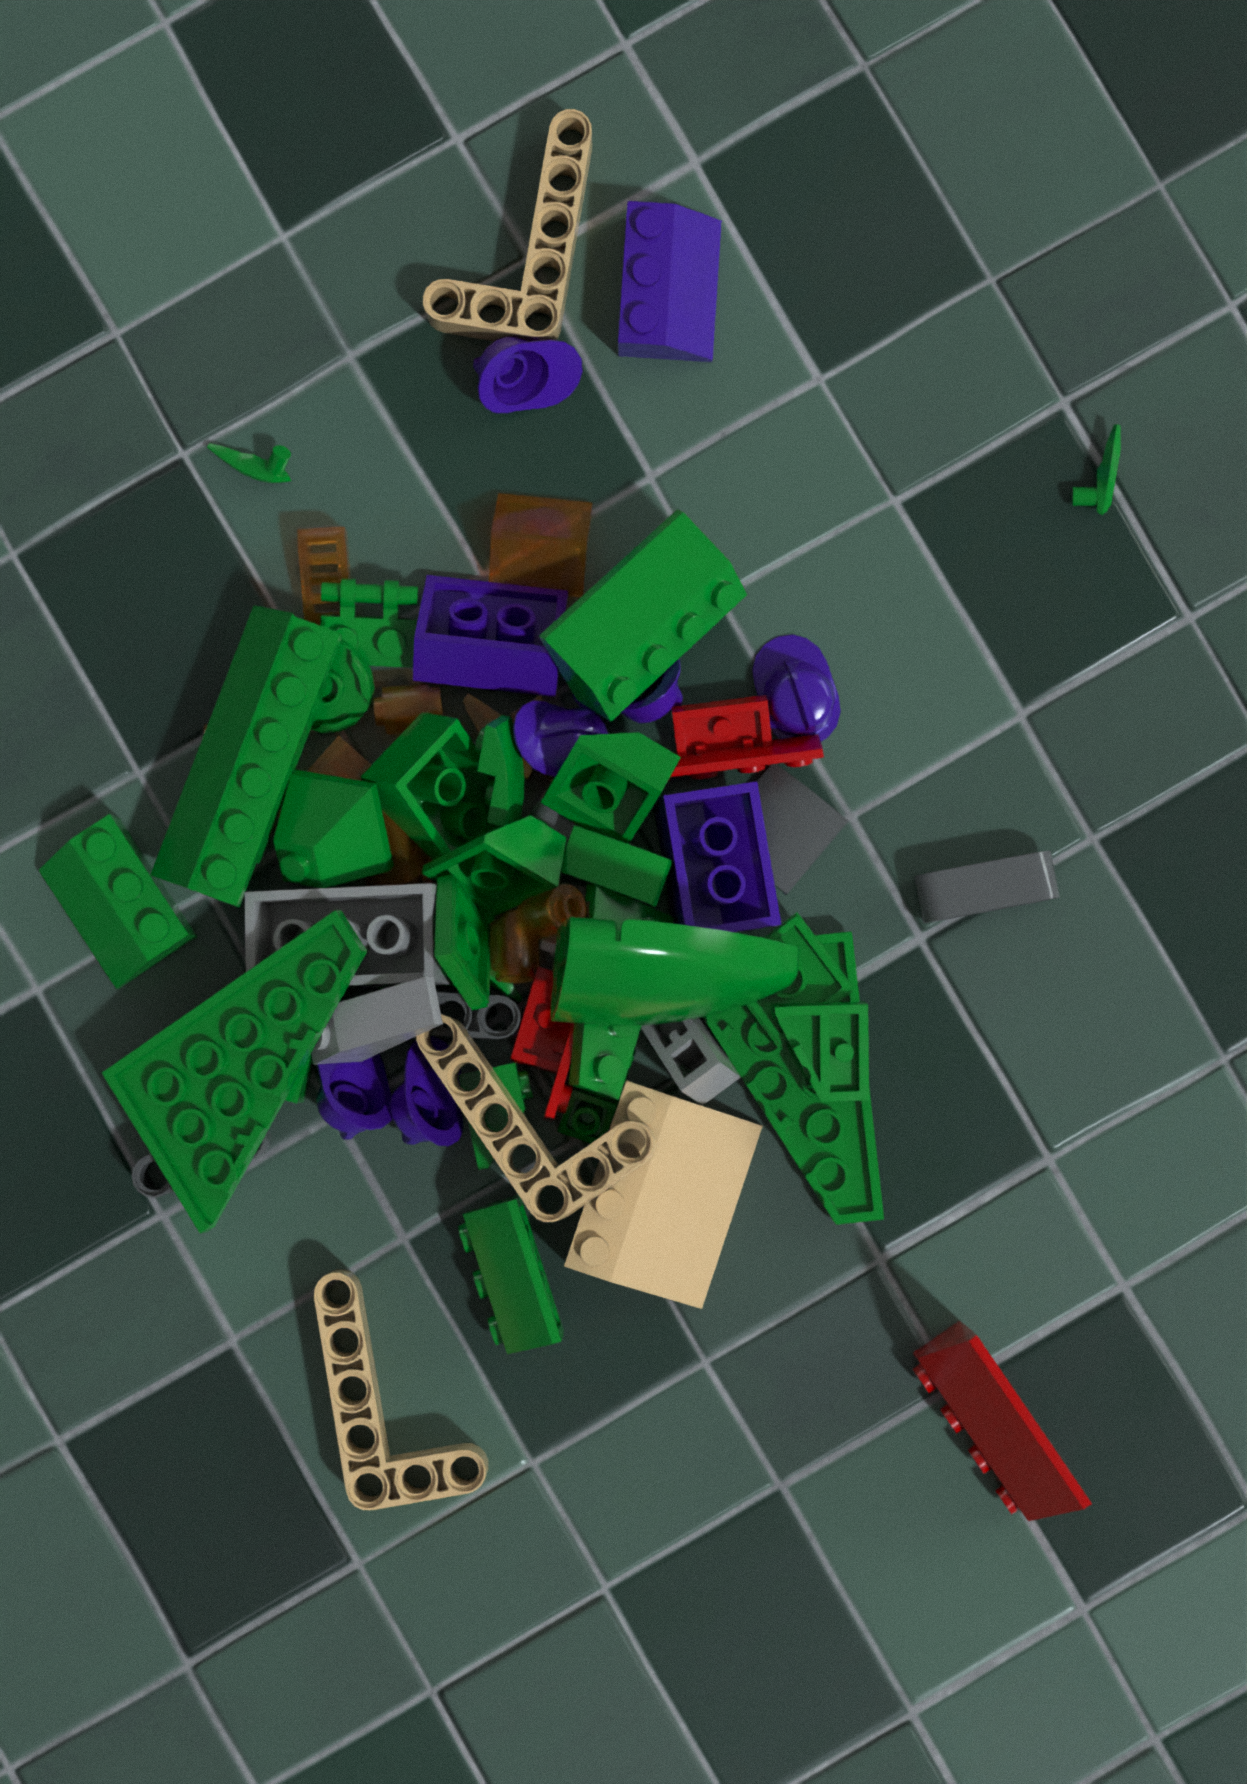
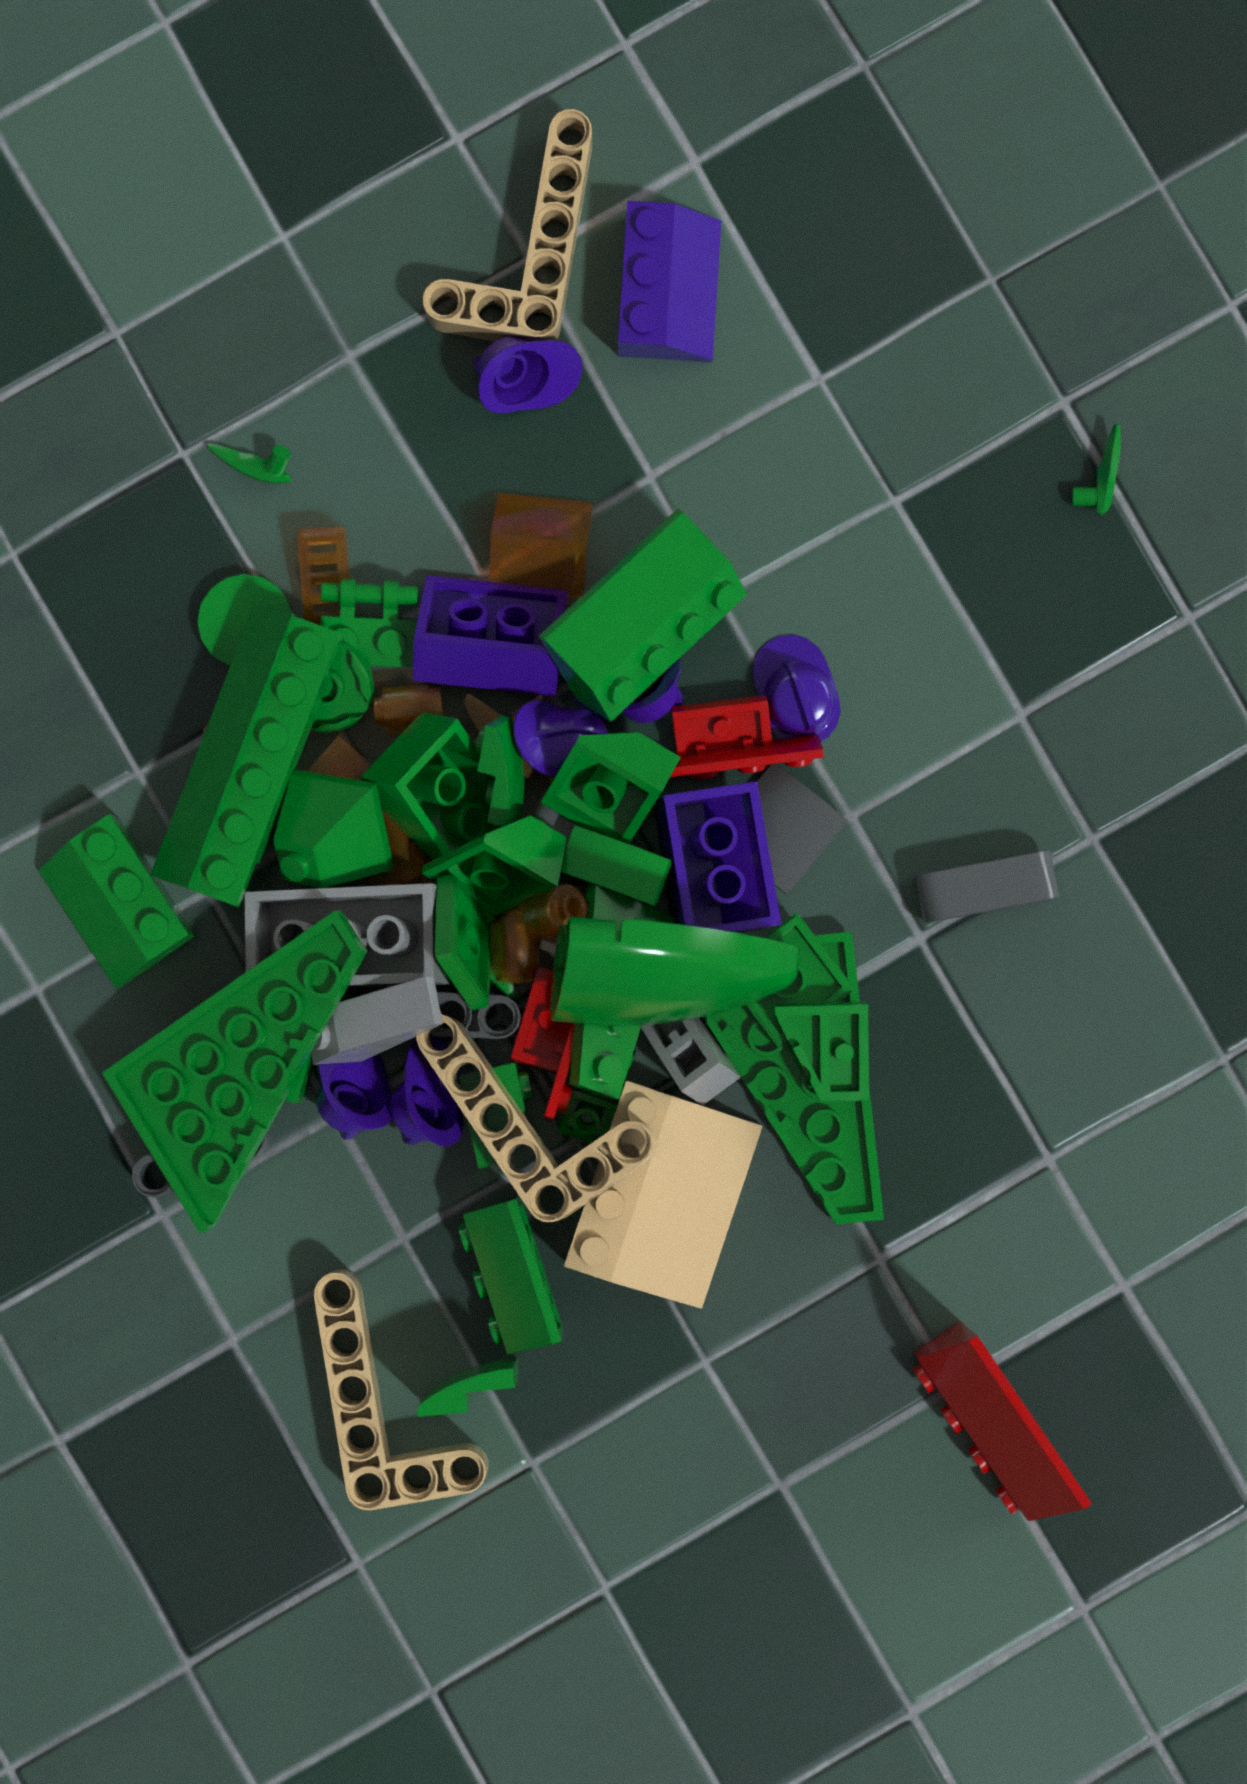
(228, 608): none -> green tile
(455, 1393): none -> green slope

